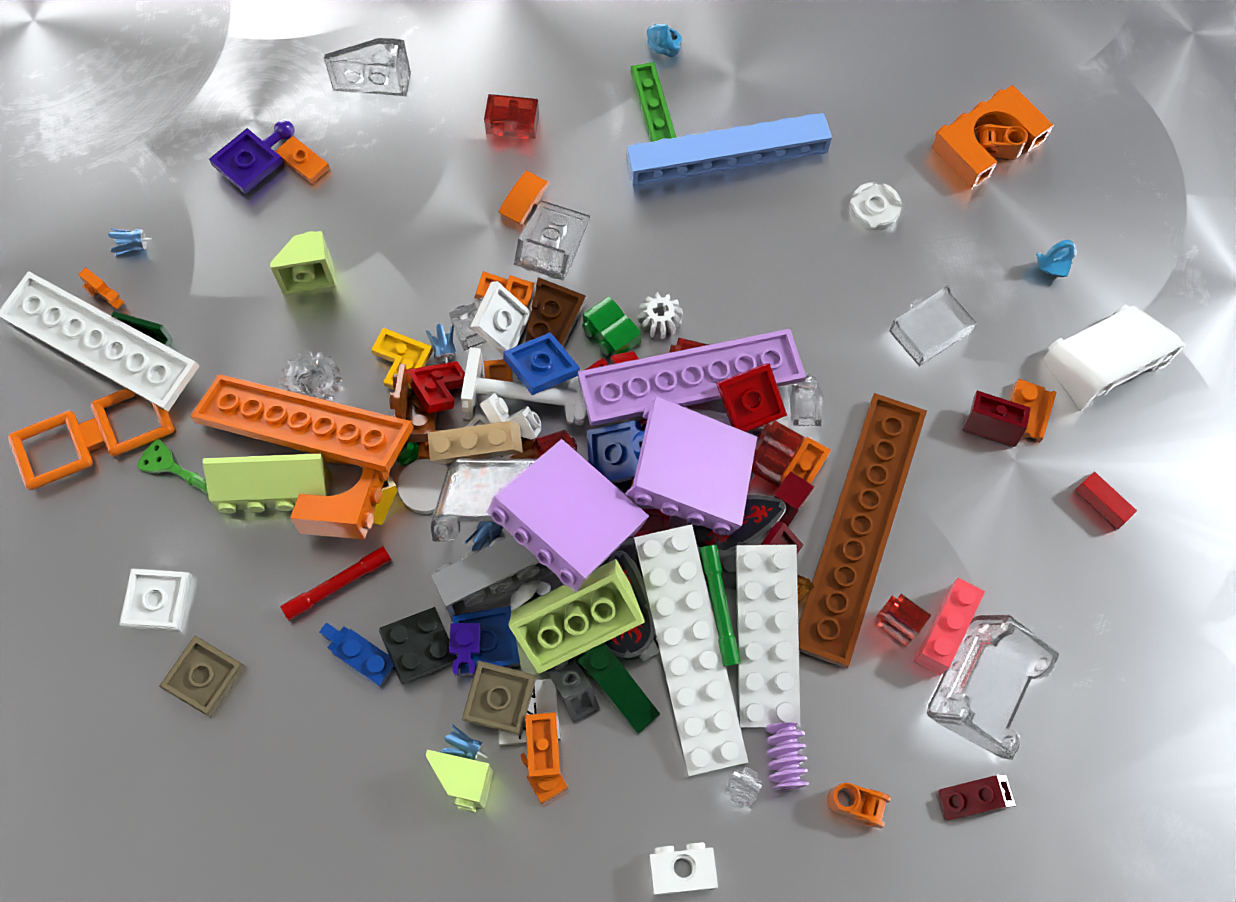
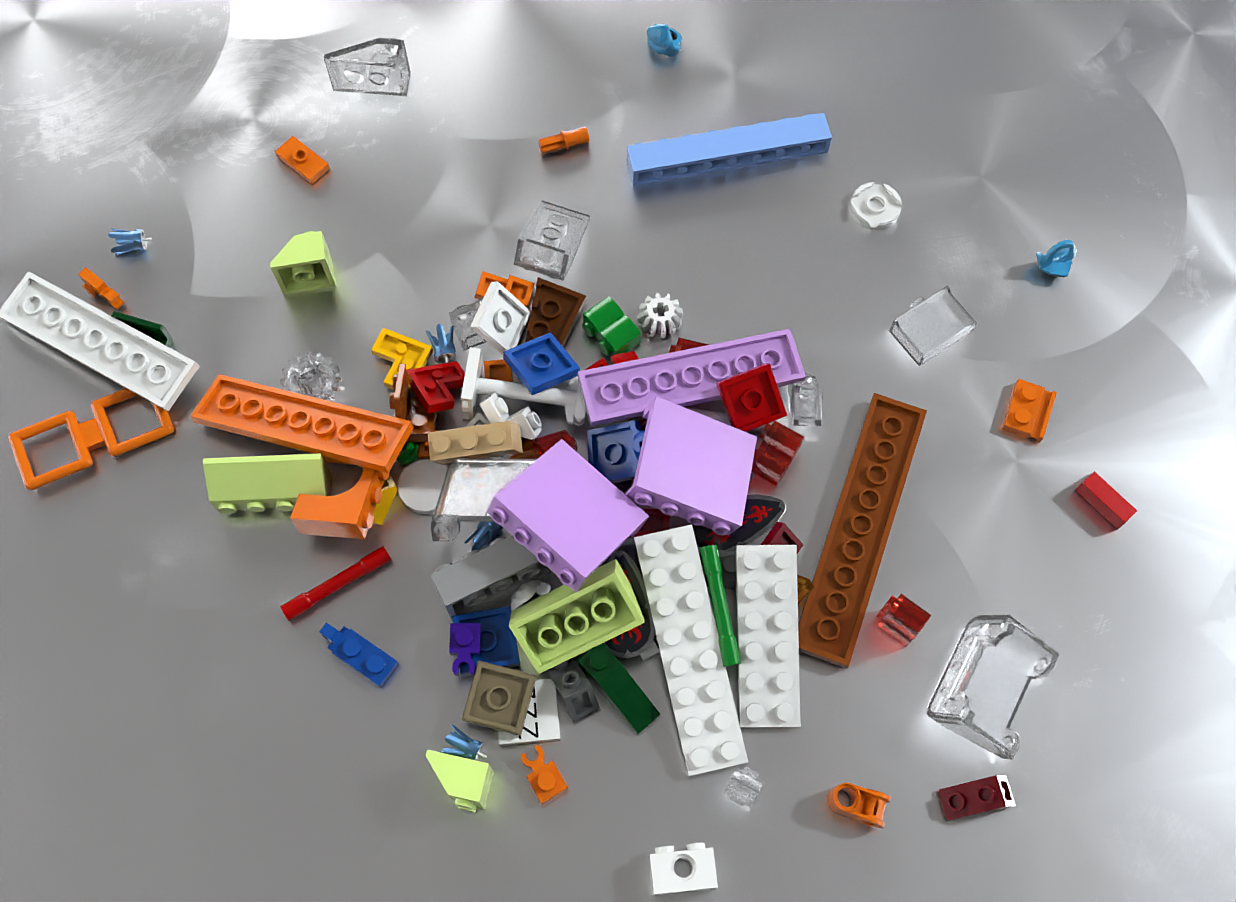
(155, 600): white tile -> none
(167, 464): bright green piece -> none
(202, 676): dark tan tile -> none
(249, 159): dark purple plate -> none
(417, 645): pearl dark grey plate -> none
(511, 116): clear red brick -> none
(523, 196): orange slope -> none
(542, 745): orange plate -> none
(564, 140): none -> orange axle
(652, 102): bright green tile -> none
(786, 756): lavender piece -> none
(793, 493): dark red slope -> none
(808, 460): orange plate -> none
(949, 626): coral brick -> none
(963, 152): orange arch -> none
(997, 419): dark red panel -> none
(1003, 141): orange piece -> none
(1111, 354): white windscreen -> none

